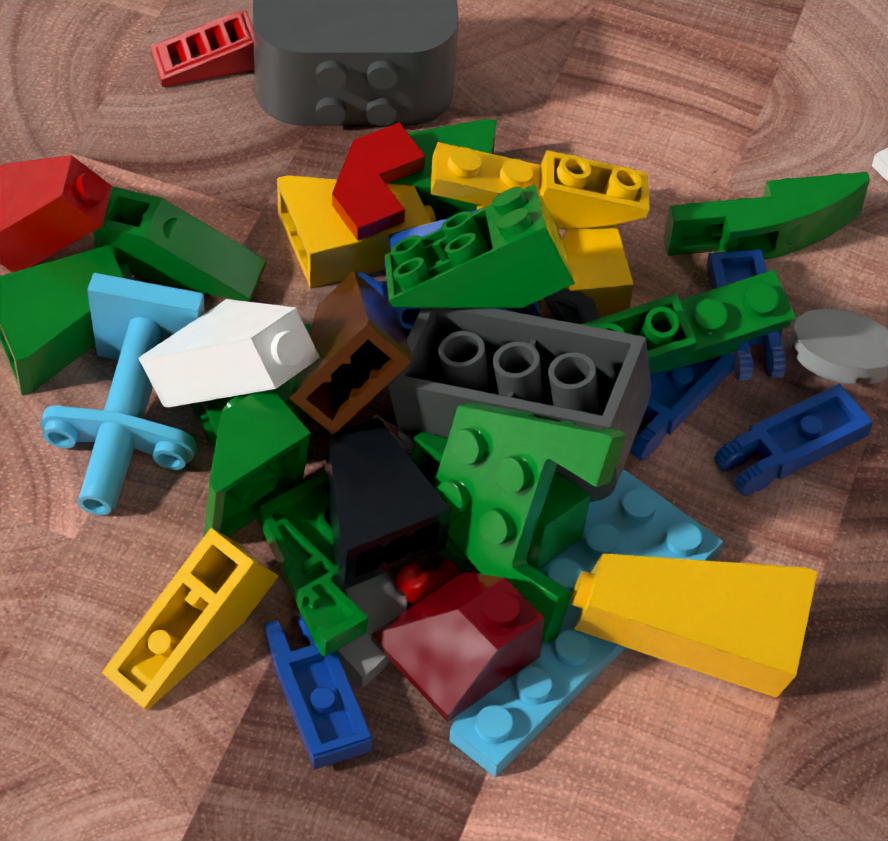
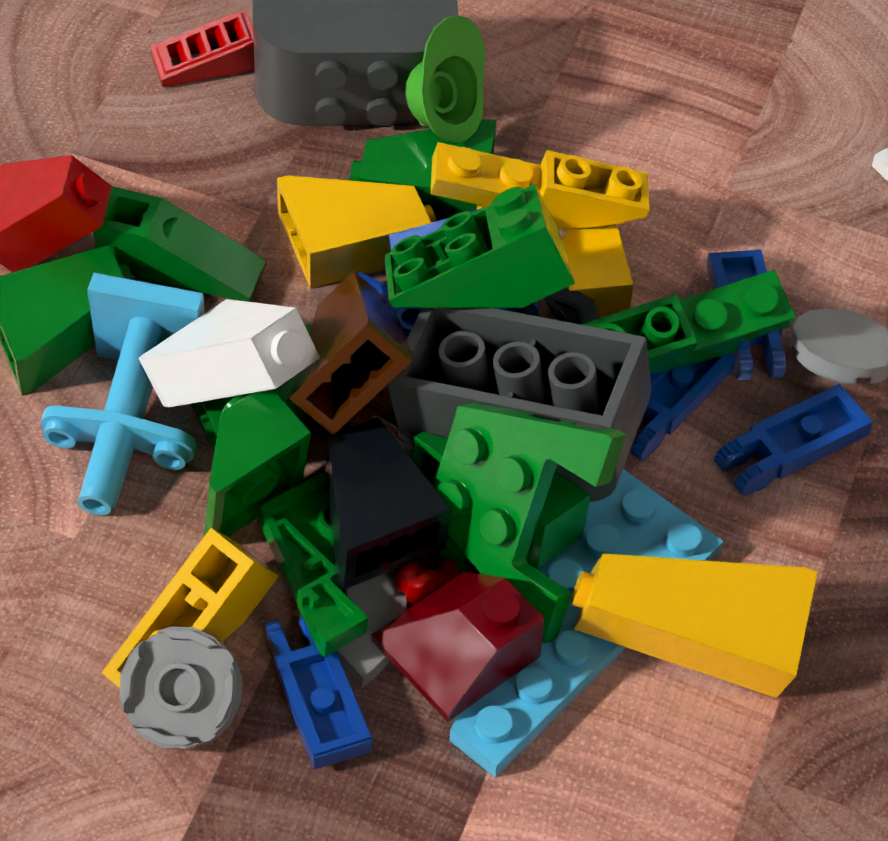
(181, 688): none -> light grey tile
(362, 188): red tile -> none
(448, 83): none -> bright green piece
(782, 221): green slope -> none

